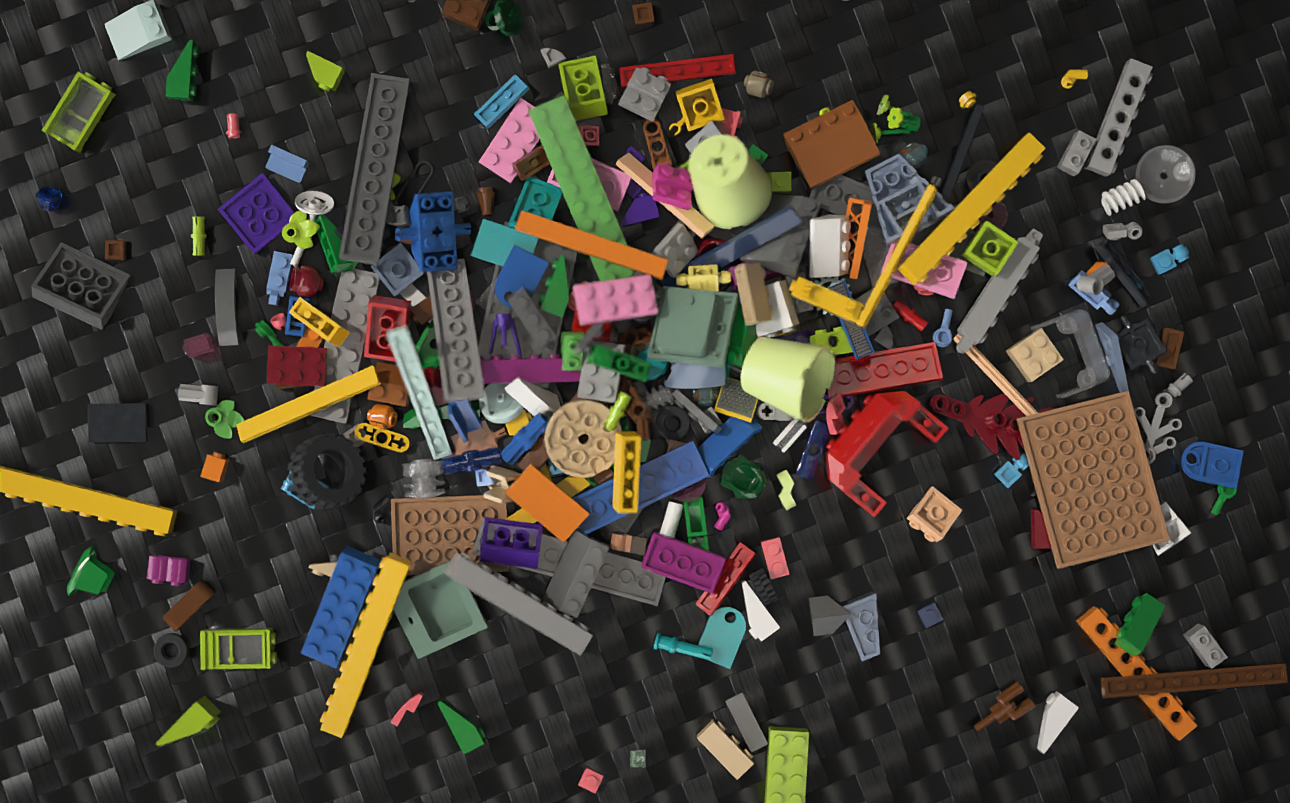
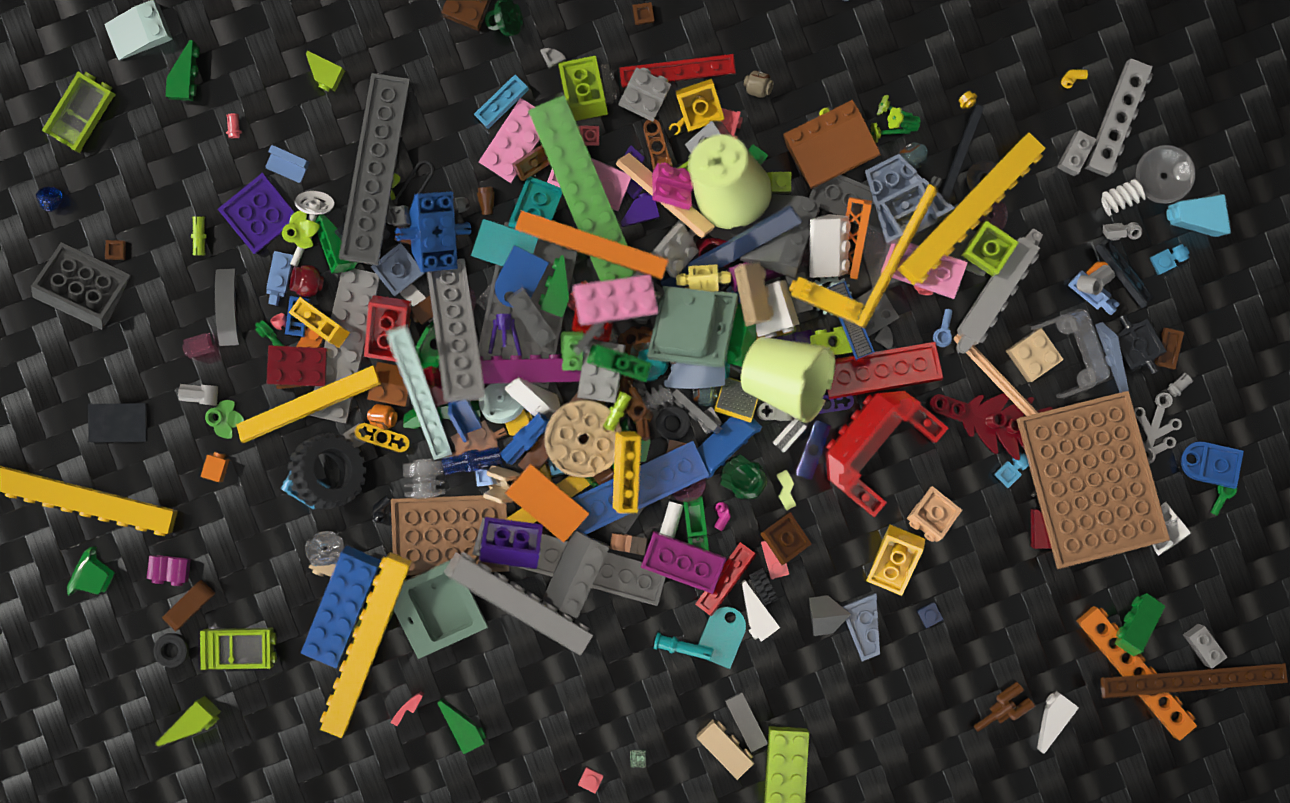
(315, 546): none -> clear plate
(786, 538): none -> reddish brown plate
(834, 417): coral slope -> none
(896, 560): none -> yellow slope
(910, 315): red pin -> none
(1201, 215): none -> medium azure slope

